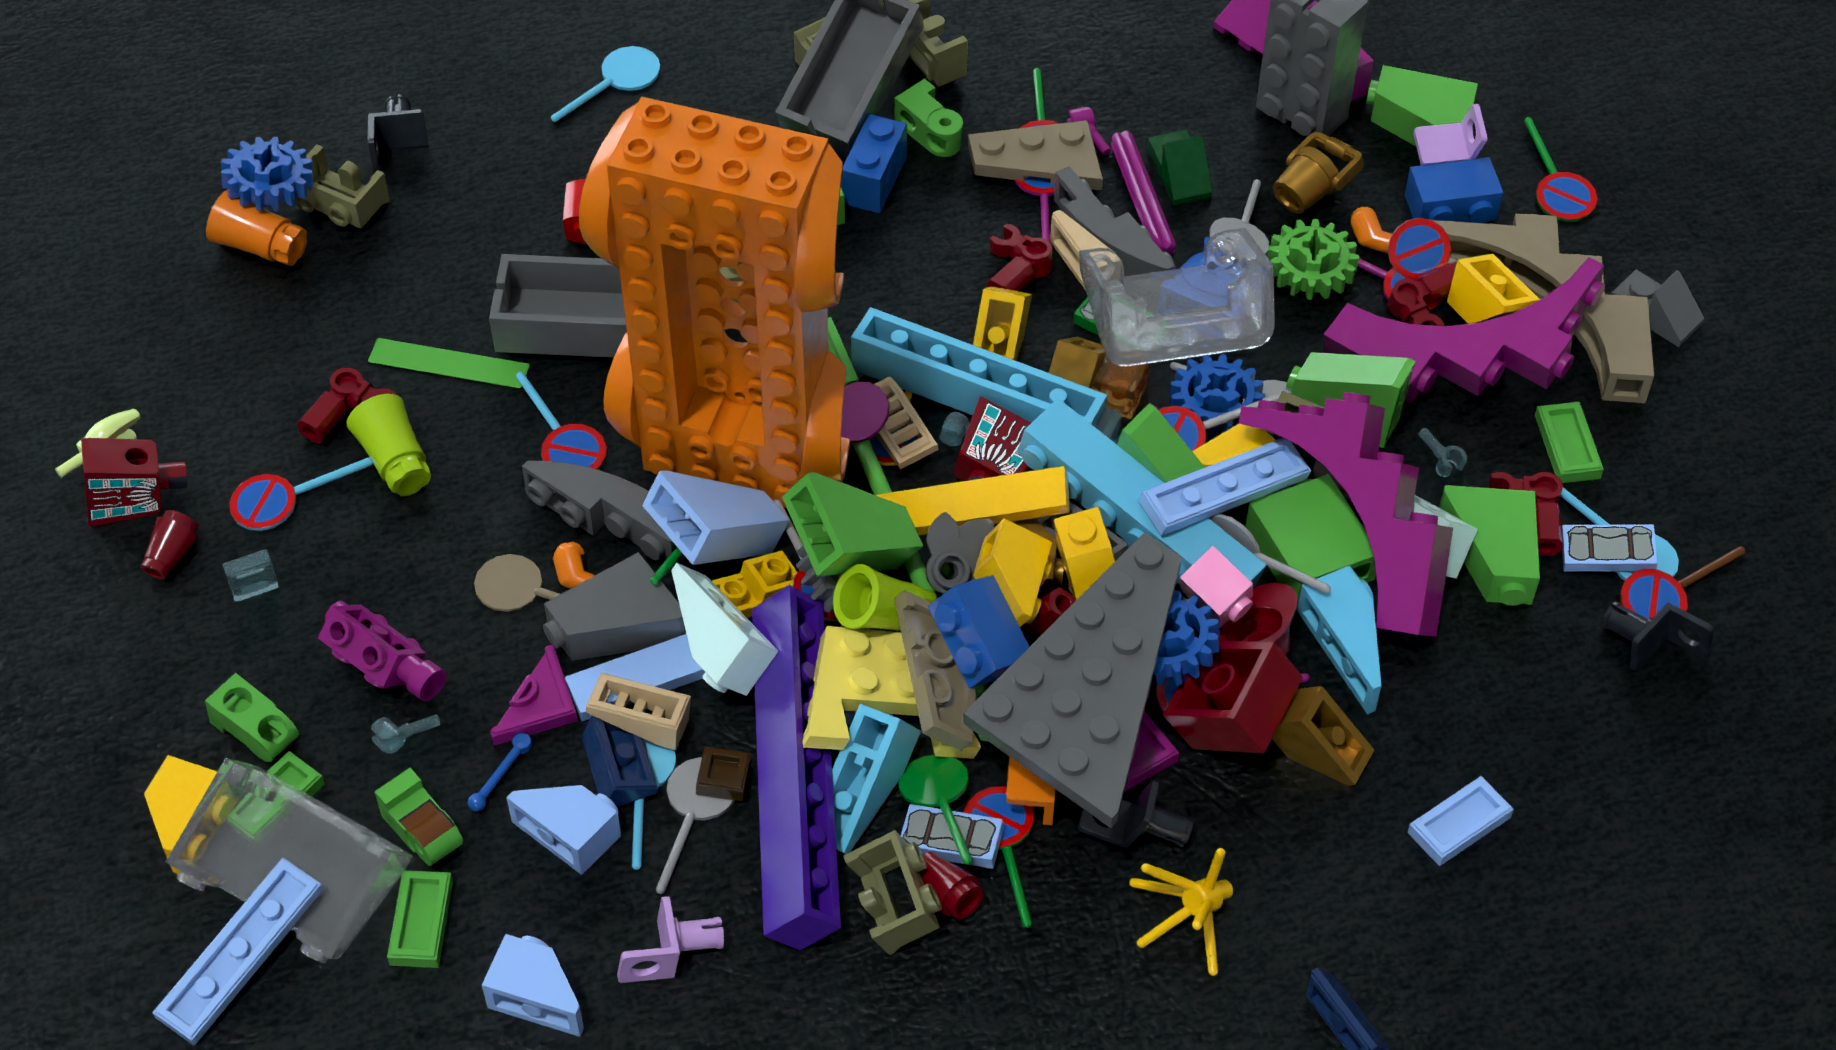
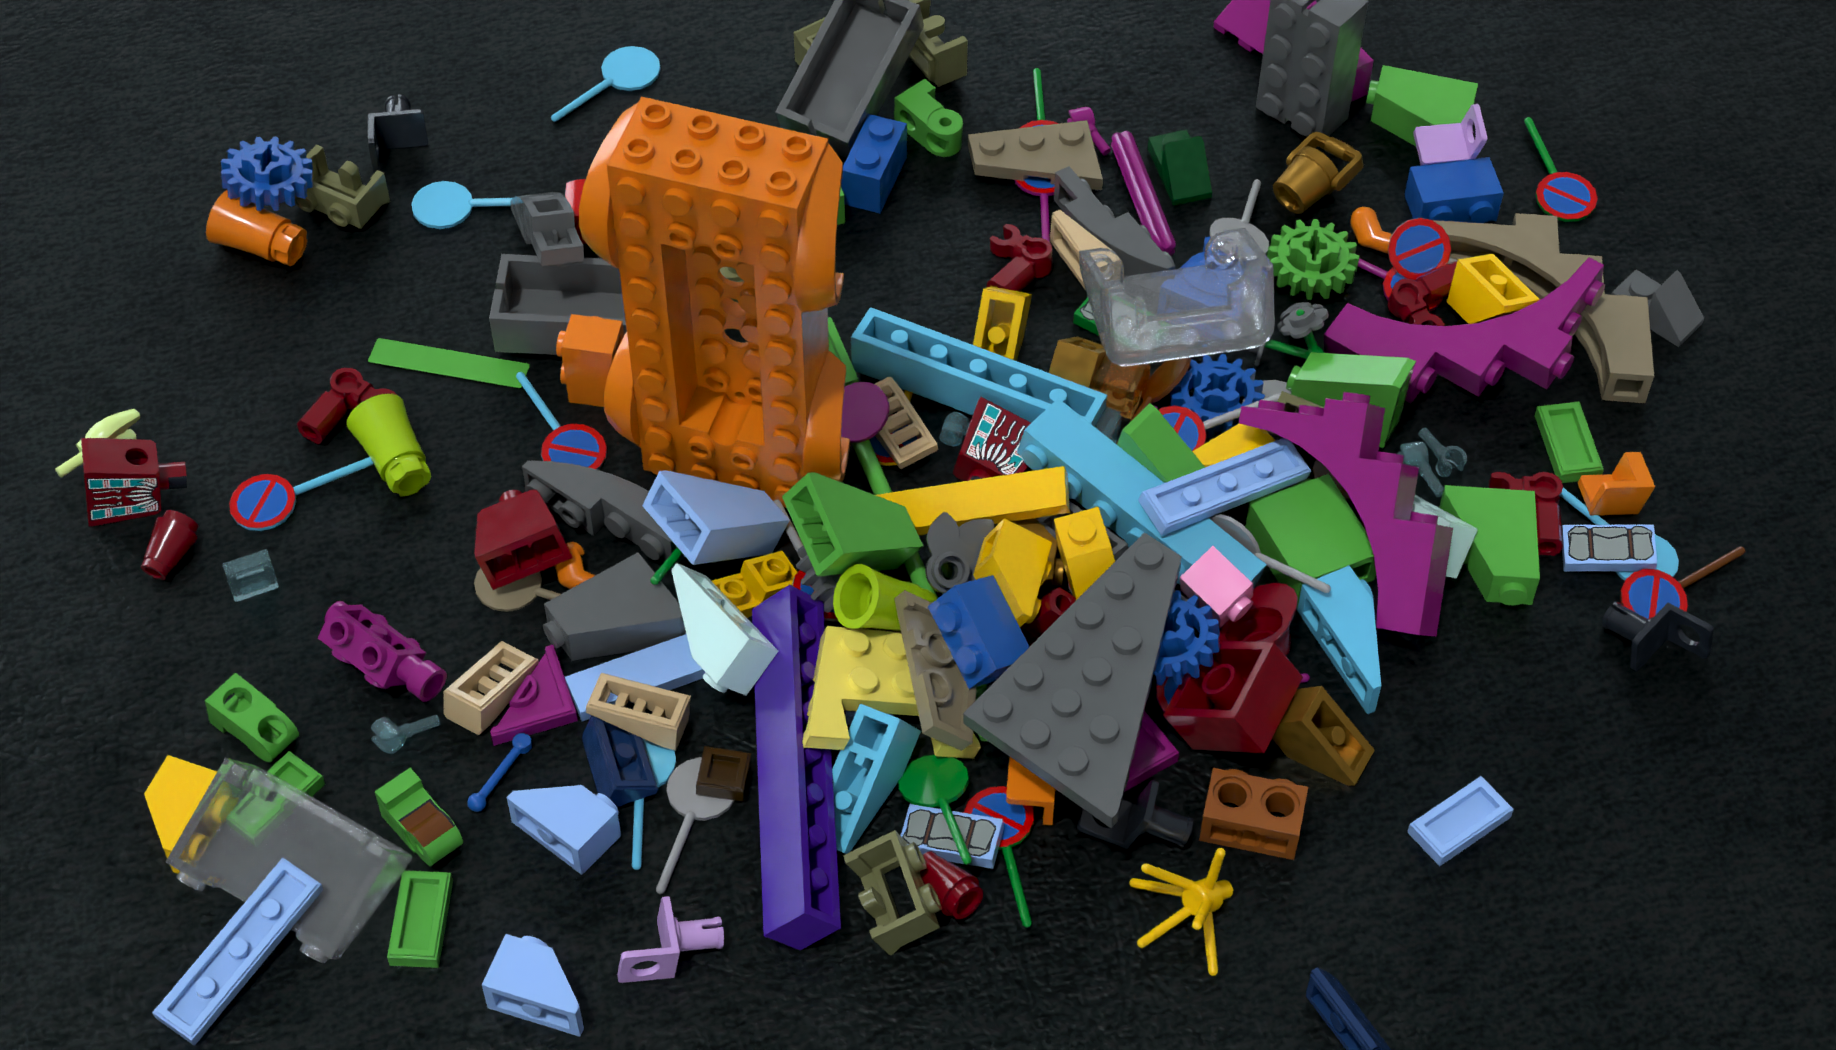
(448, 204): none -> medium azure piece
(478, 711): none -> tan slope
(517, 538): none -> dark red torso
(549, 226): none -> dark grey slope
(587, 356): none -> orange brick
(1163, 381): none -> reddish brown piece
(1251, 824): none -> dark orange brick
(1298, 322): none -> dark grey plant
(1417, 455): none -> clear light blue hand
(1619, 492): none -> orange panel

